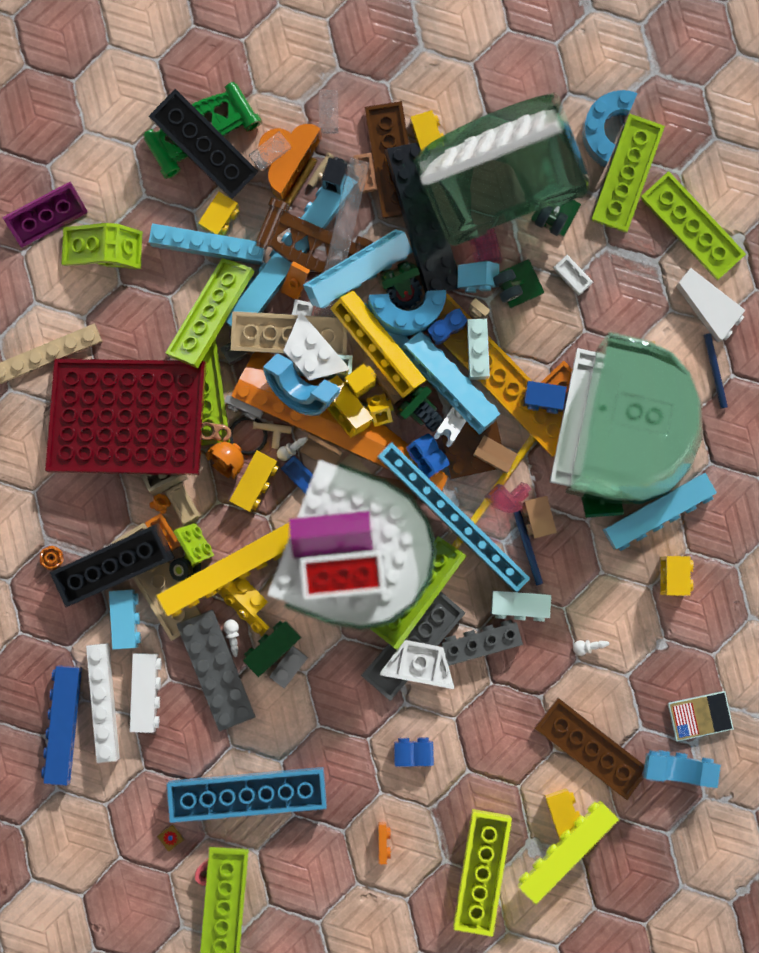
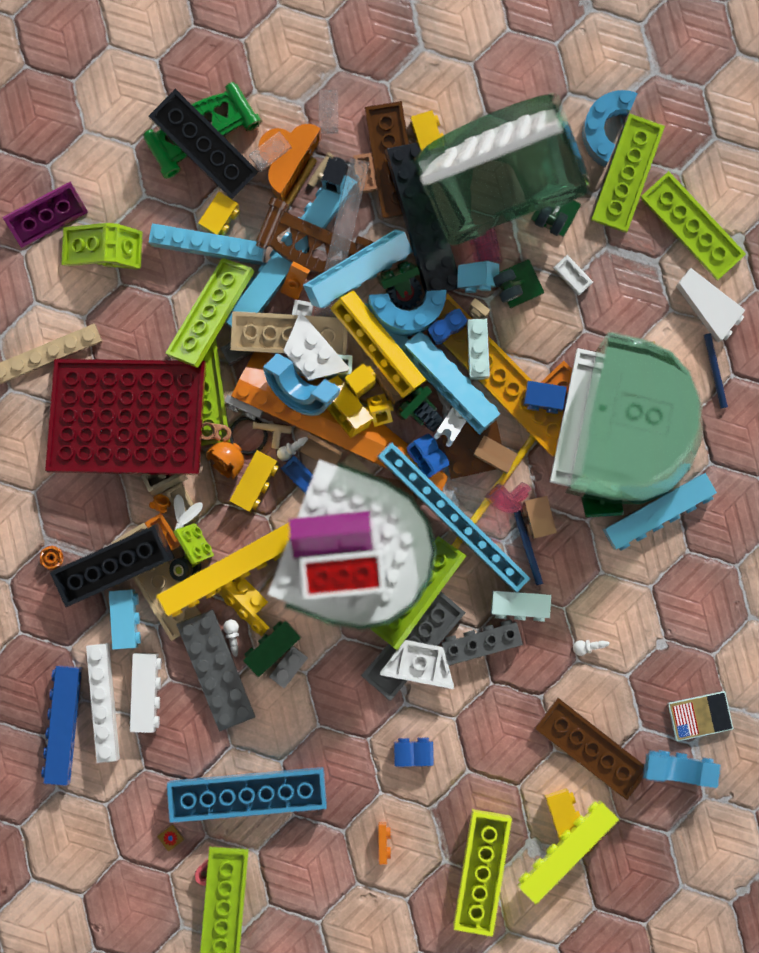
(184, 517): none -> white piece
(676, 575): yellow brick -> none

